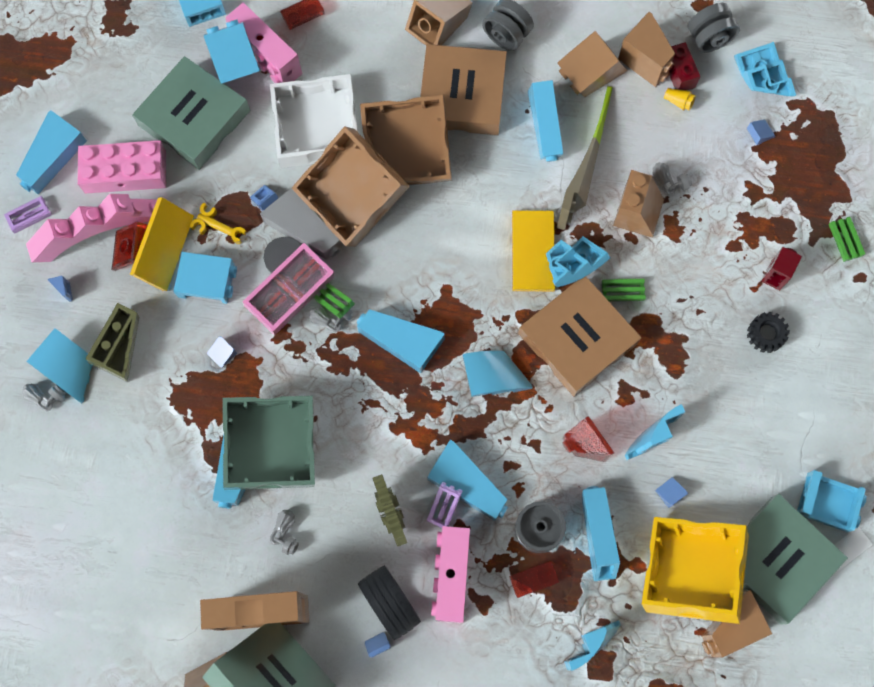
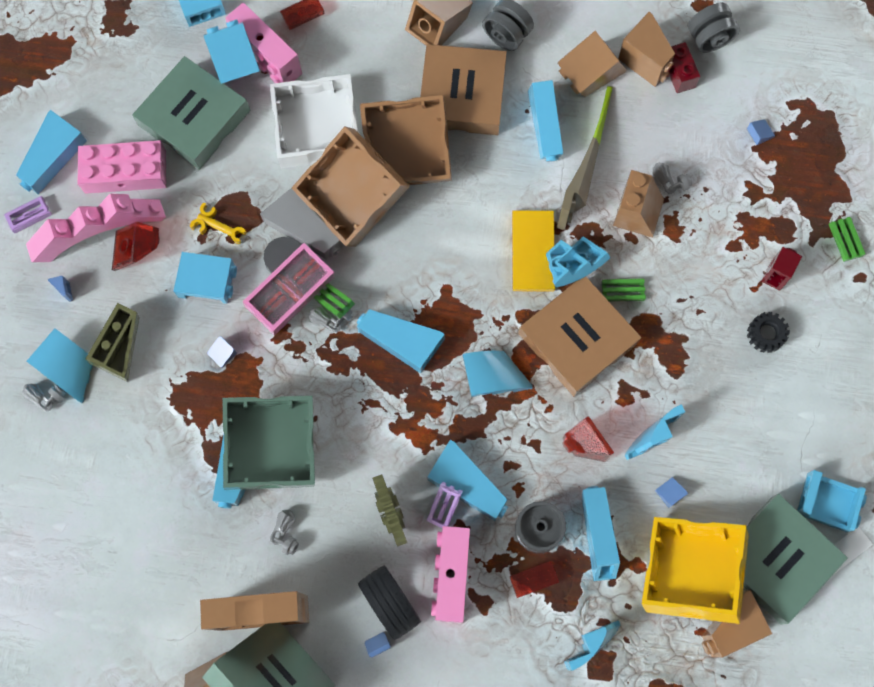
(162, 244): yellow tile -> none
(264, 197): medium blue slope -> none
(680, 98): yellow cone -> none
(765, 71): medium azure slope -> none

